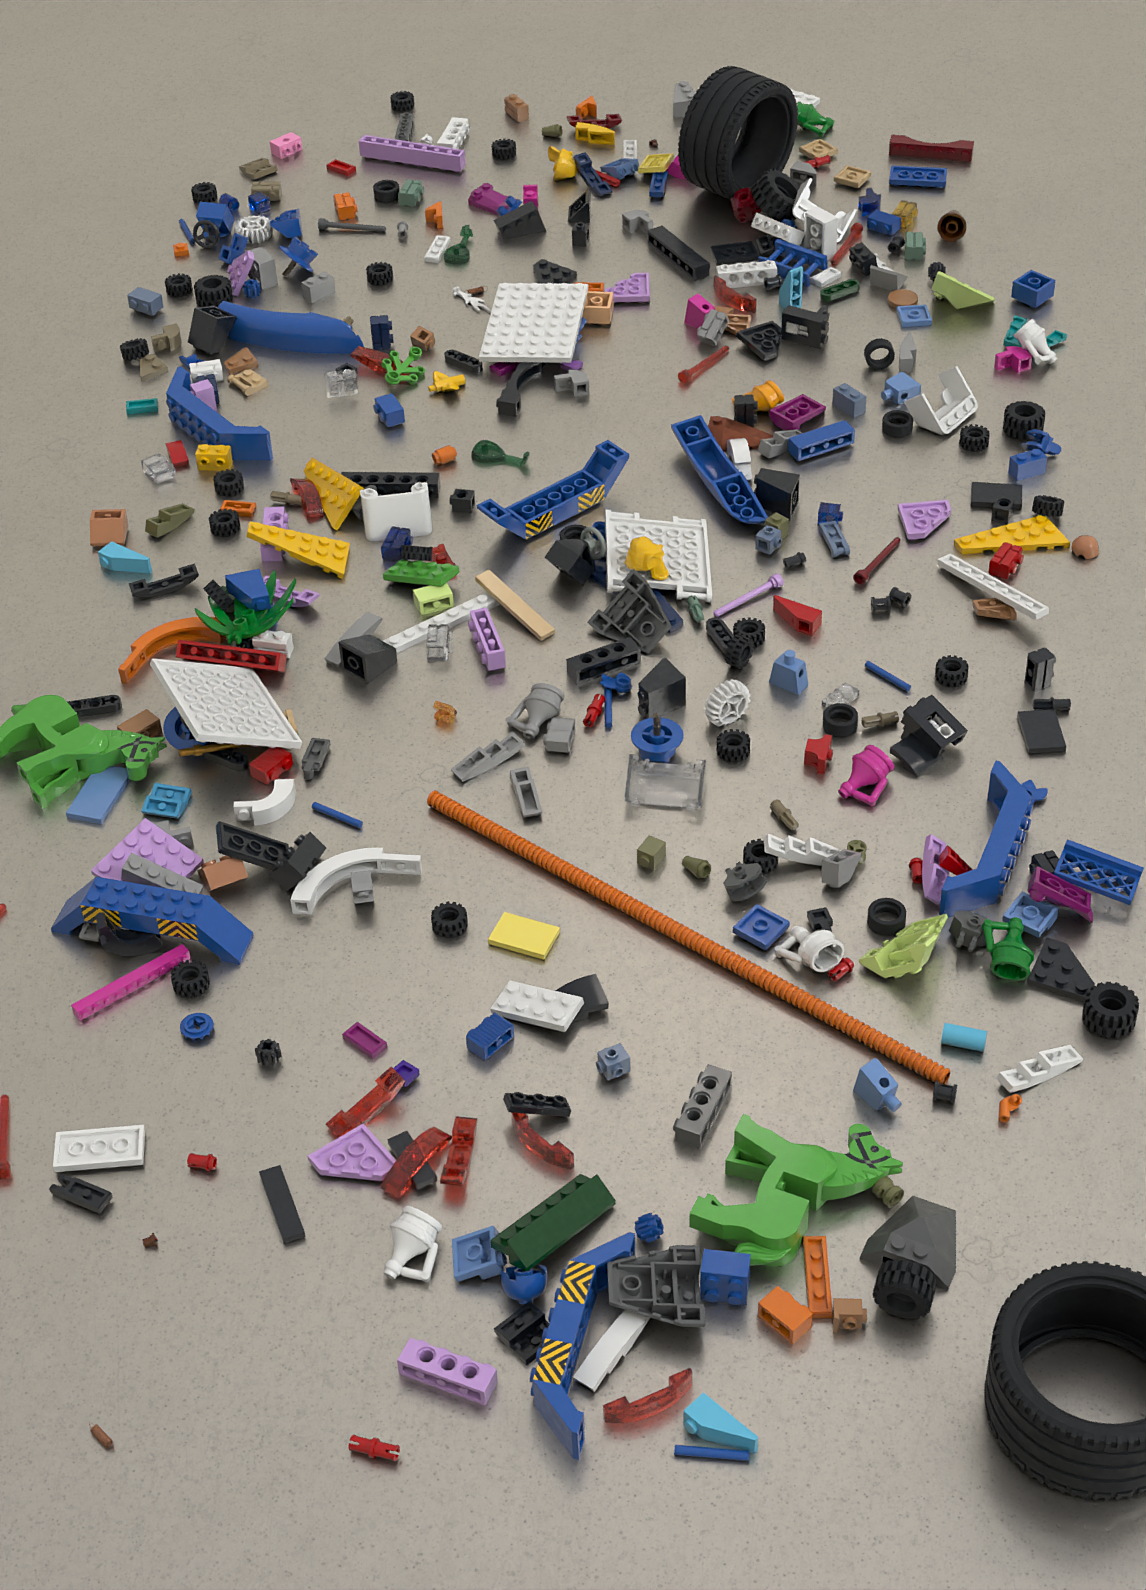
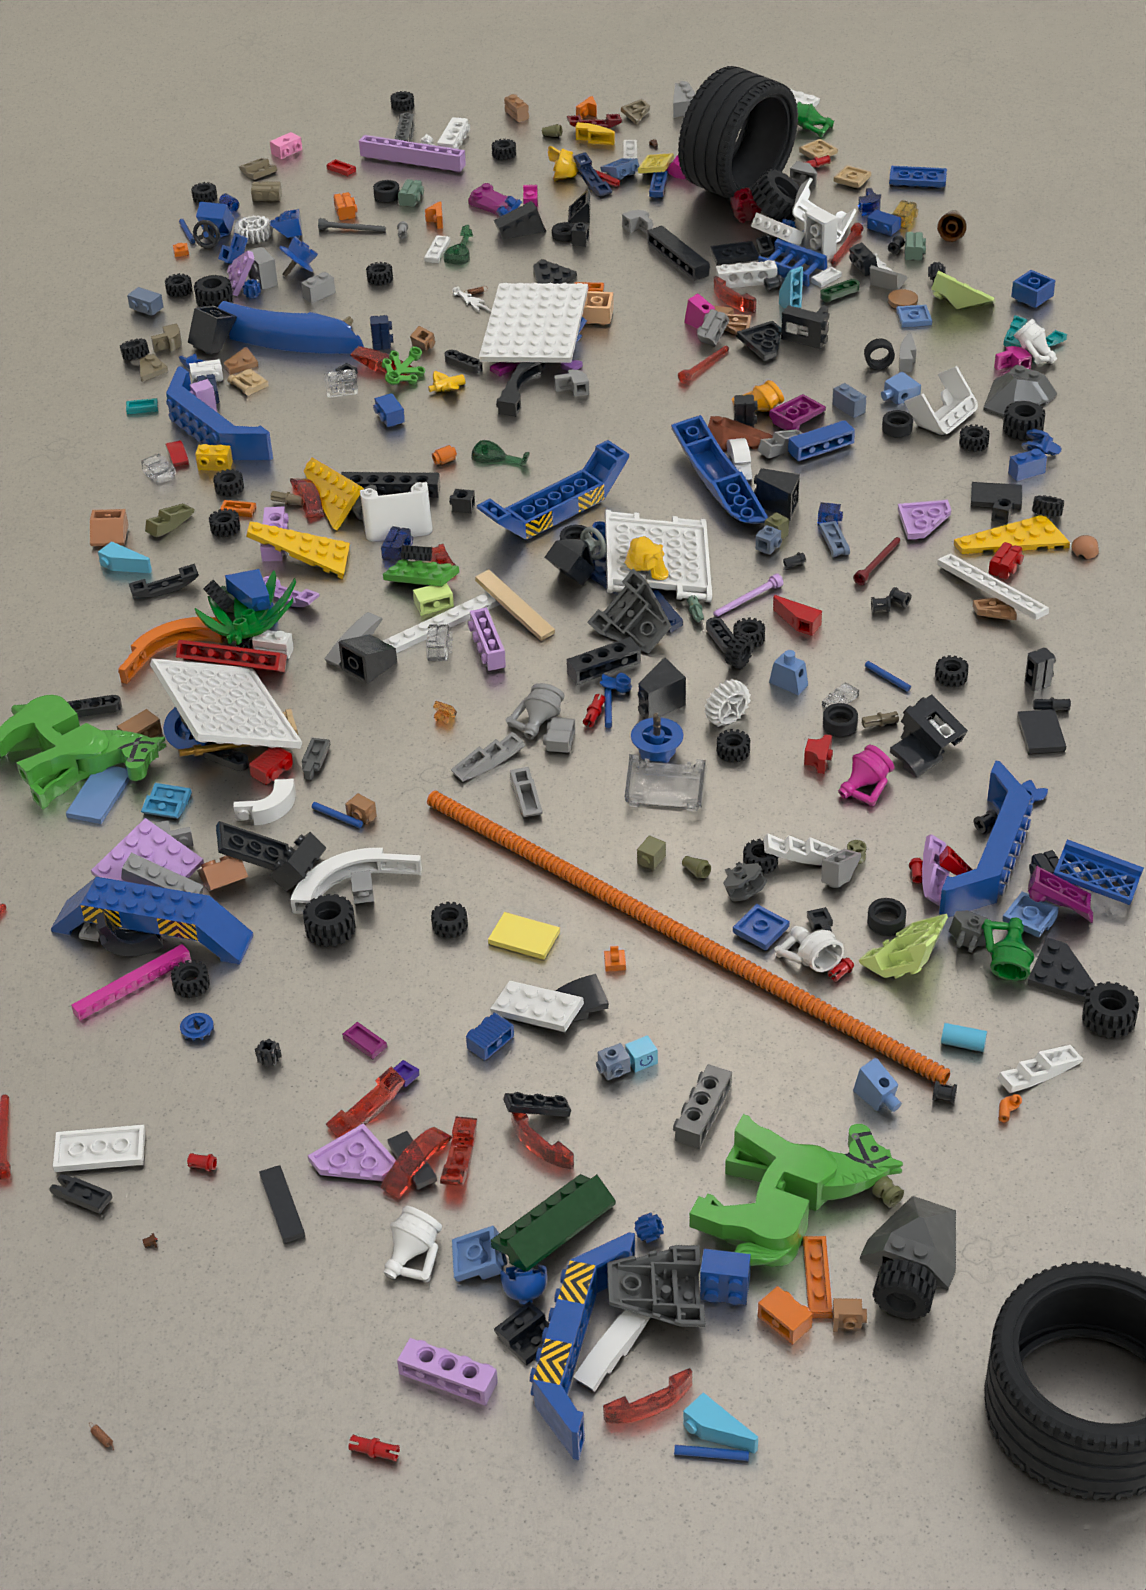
(259, 202): clear blue brick -> none
(329, 920): none -> black tyre
(361, 808): none -> medium nougat brick
(557, 232): none -> black tyre
(614, 959): none -> orange tile
(632, 290): lavender plate -> none
(636, 110): none -> dark tan wing
(642, 1053): none -> medium azure brick
(784, 814): dark tan axle -> none
(904, 146): dark red arch -> none
(985, 821): none -> black bush
(1018, 385): none -> dark grey wedge

